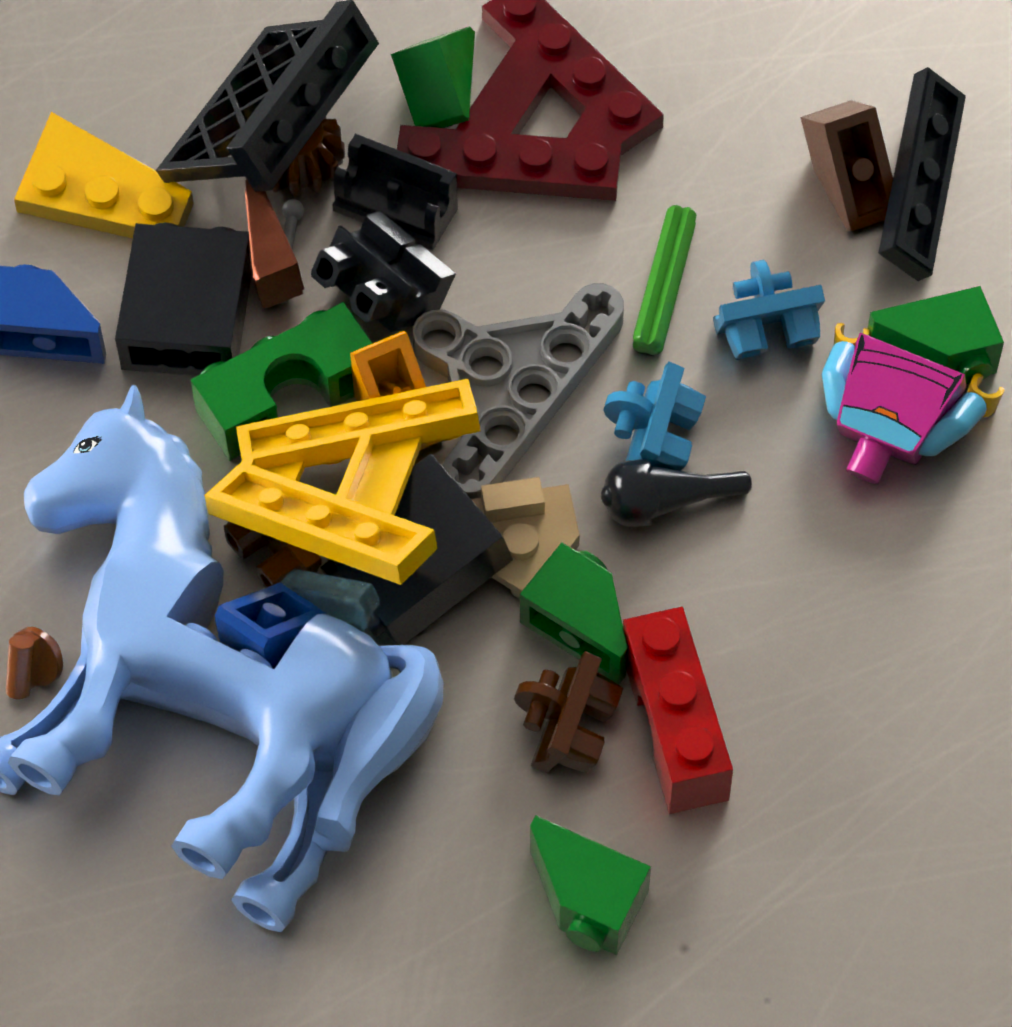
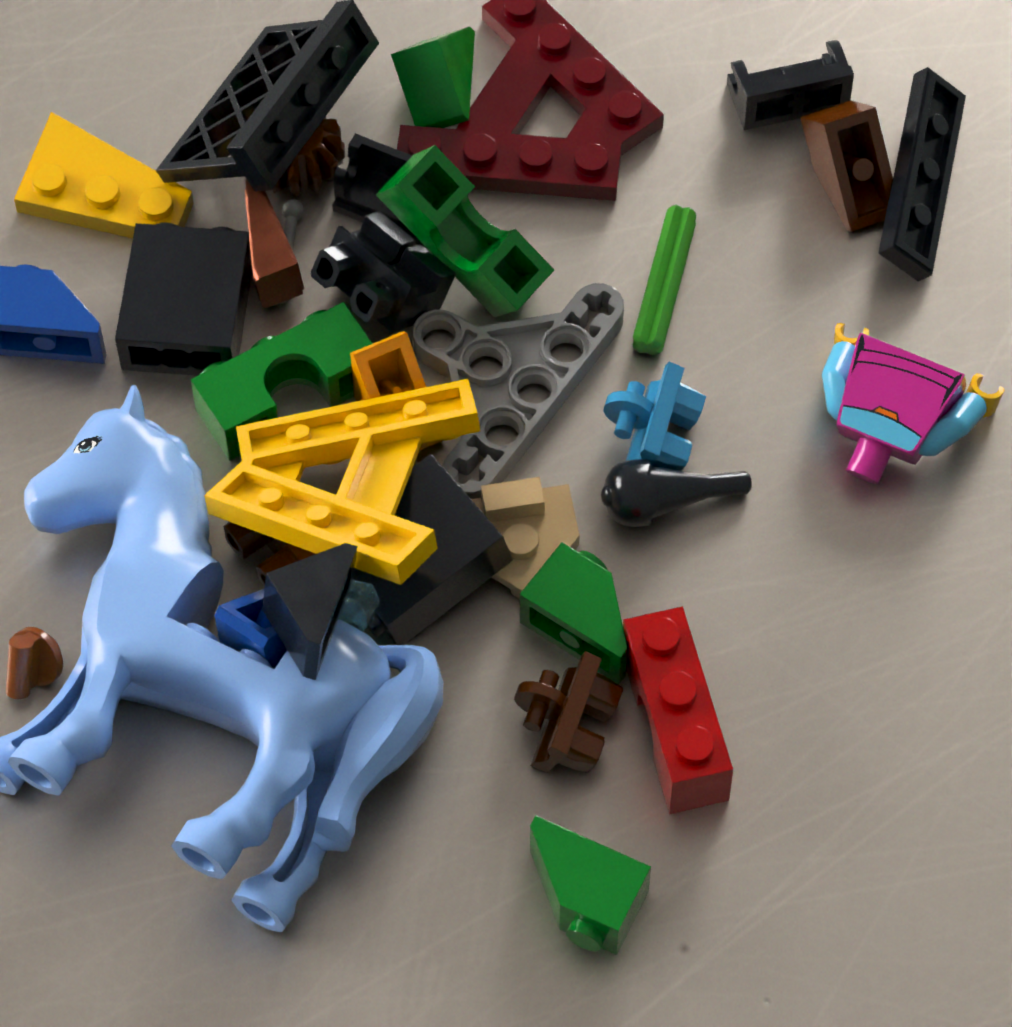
(306, 603): none -> black slope
(489, 262): none -> green arch
(745, 318): dark azure hips -> none
(790, 90): none -> black hinge
(945, 329): green slope -> none

